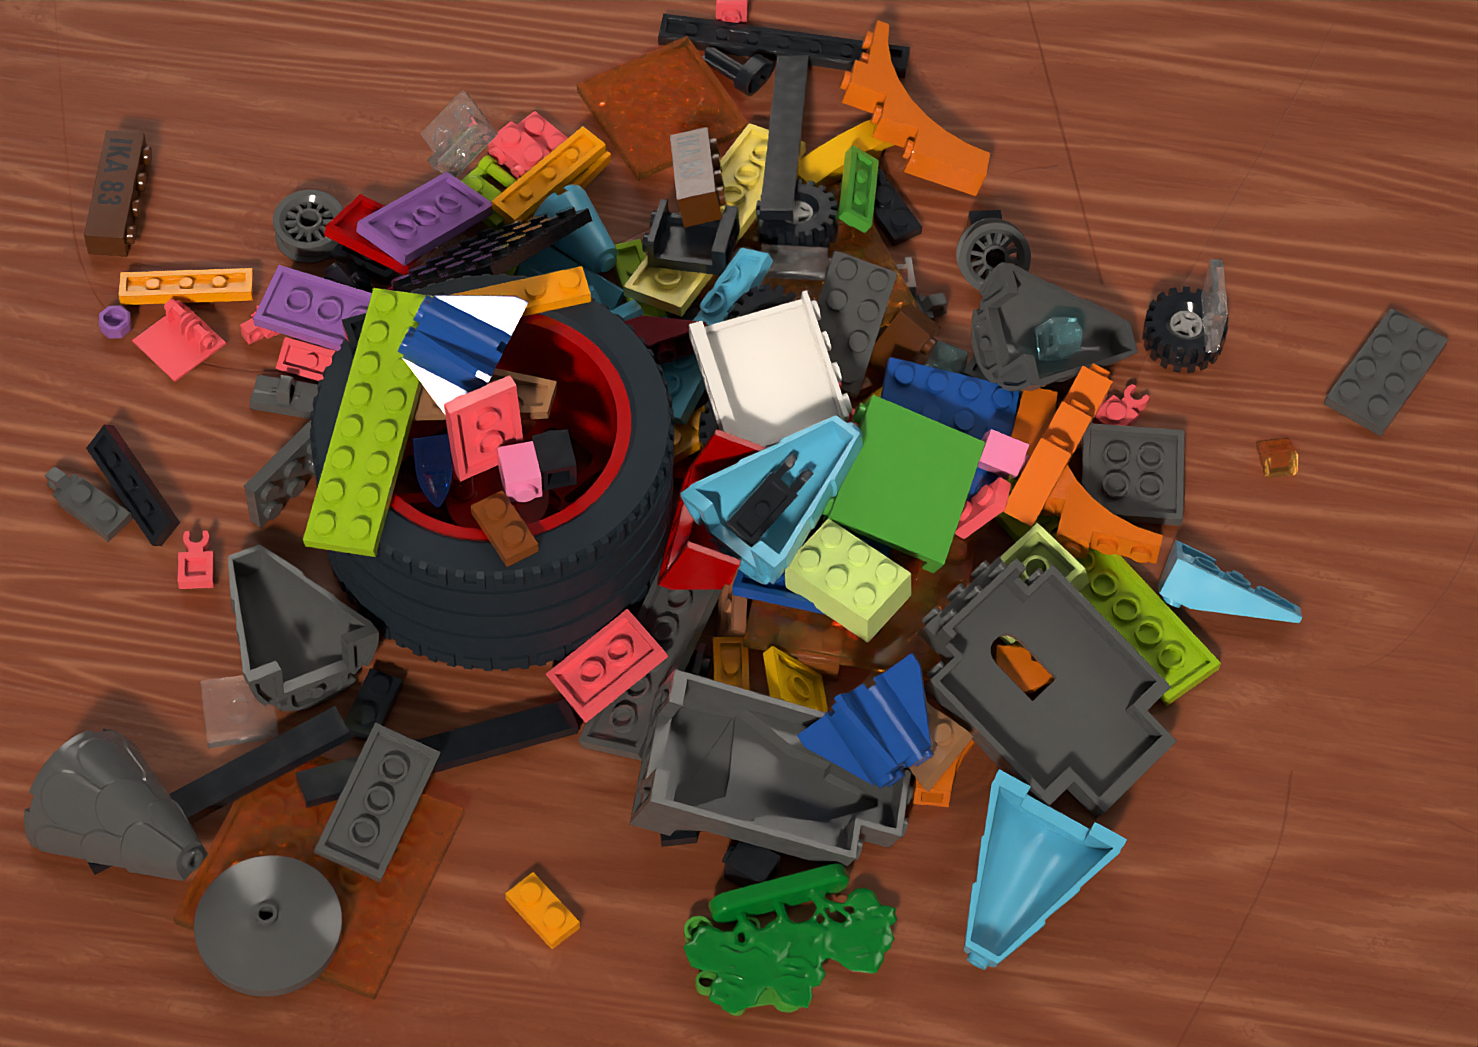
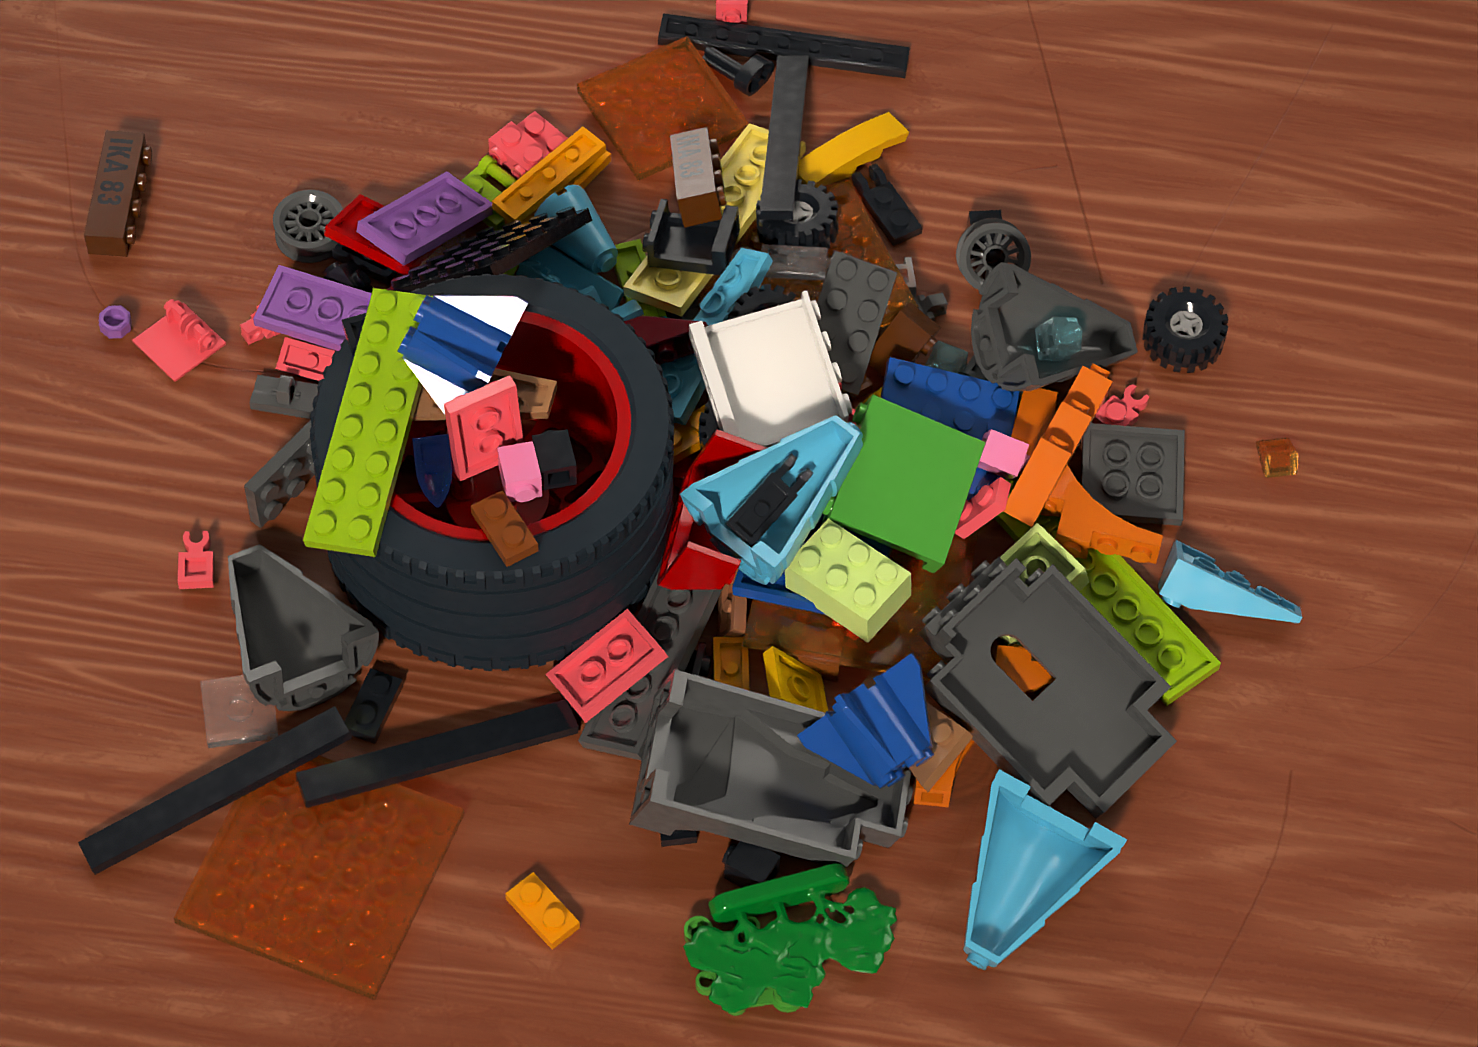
(88, 504): dark grey hinge -> none
(111, 809): dark grey cone -> none
(133, 485): black plate -> none
(186, 286): light orange plate -> none
(275, 953): dark grey dish -> none
(377, 802): dark grey plate -> none
(457, 135): clear bracket -> none
(543, 291): light orange plate -> none
(858, 189): bright green plate -> none
(899, 120): orange arch -> none
(1214, 305): clear tile -> none
(1386, 372): dark grey plate -> none

